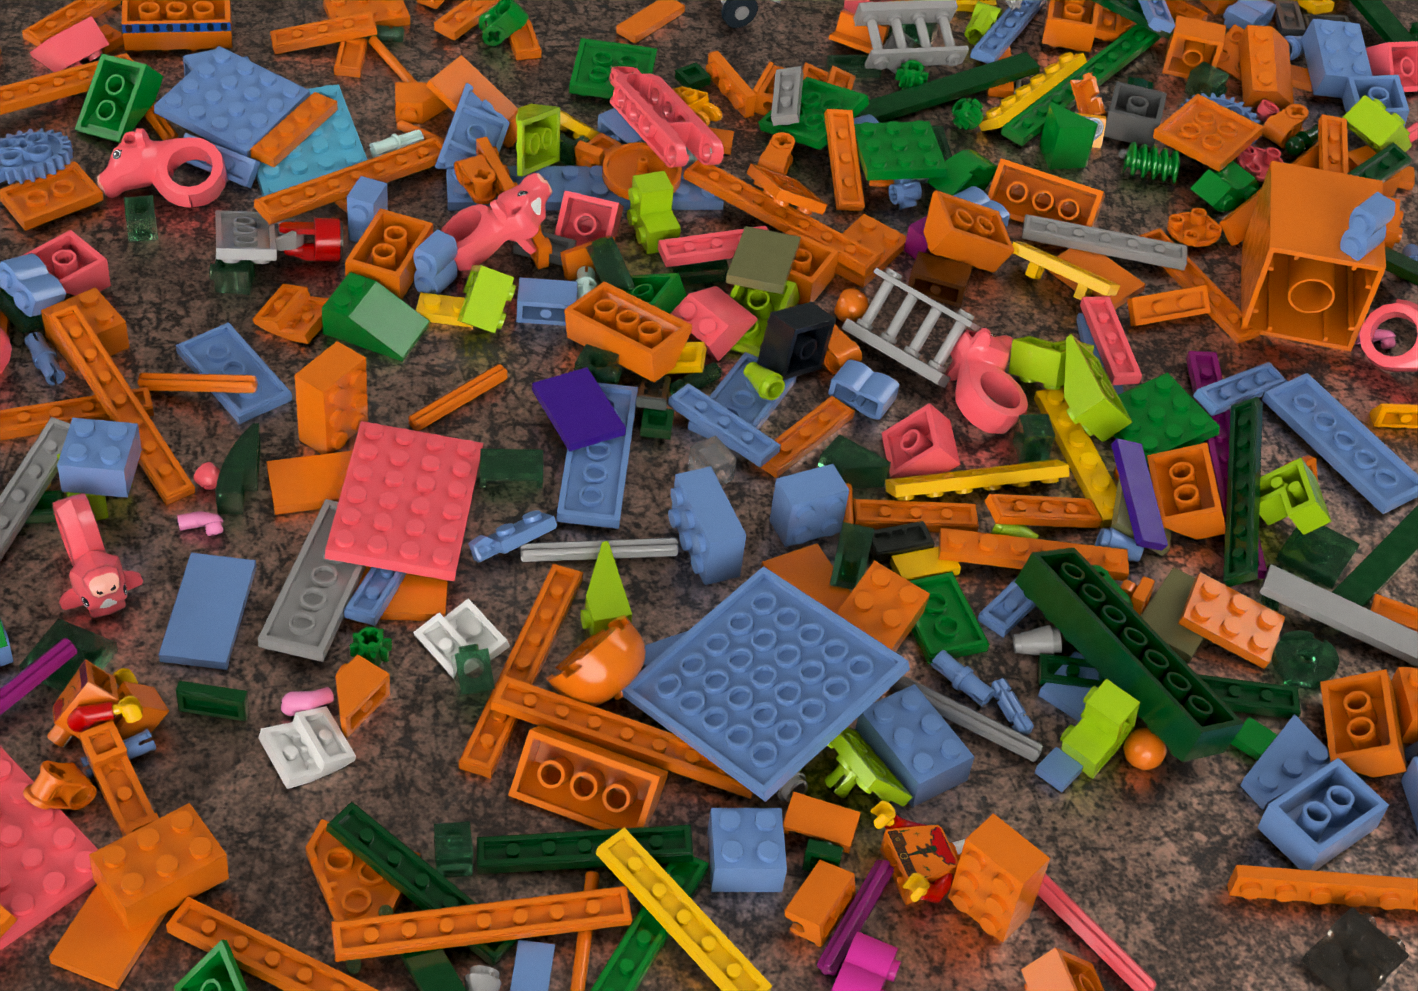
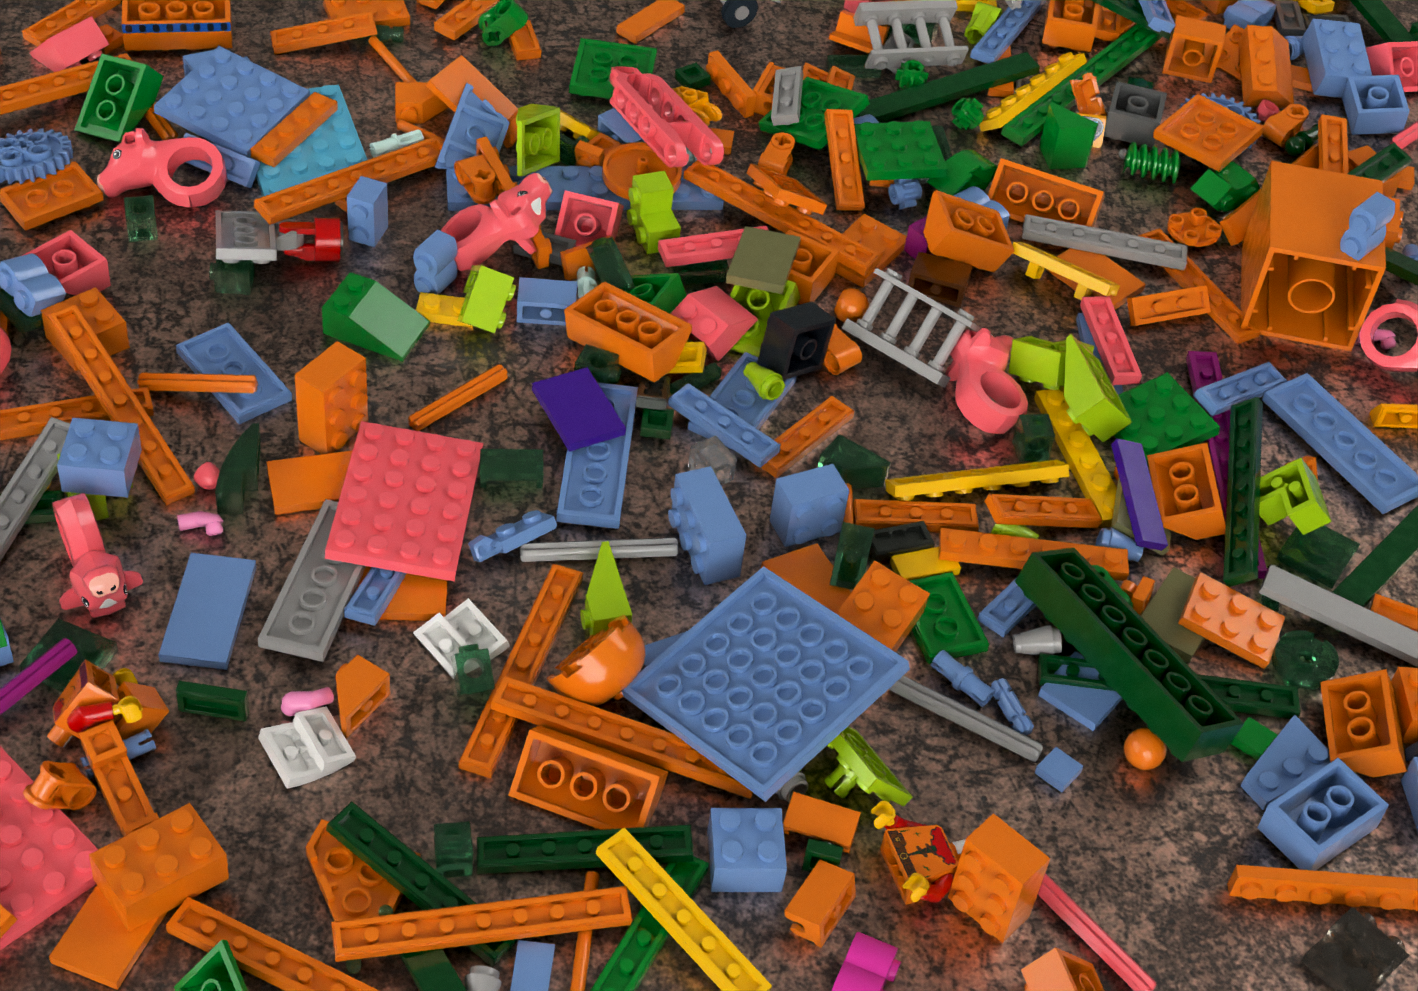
(44, 358): medium blue pin -> none
(292, 314): orange slope -> none
(351, 57): orange tile -> none
(371, 645): green gear -> none
(388, 250): orange brick -> none
(855, 917): magenta axle -> none
(865, 390): medium blue brick -> none
(915, 744): medium blue brick -> none
(921, 444): coral slope -> none
(1103, 727): lime brick -> none
(1206, 80): clear green brick -> none
(1257, 160): coral dish -> none
(1376, 126): lime brick -> none

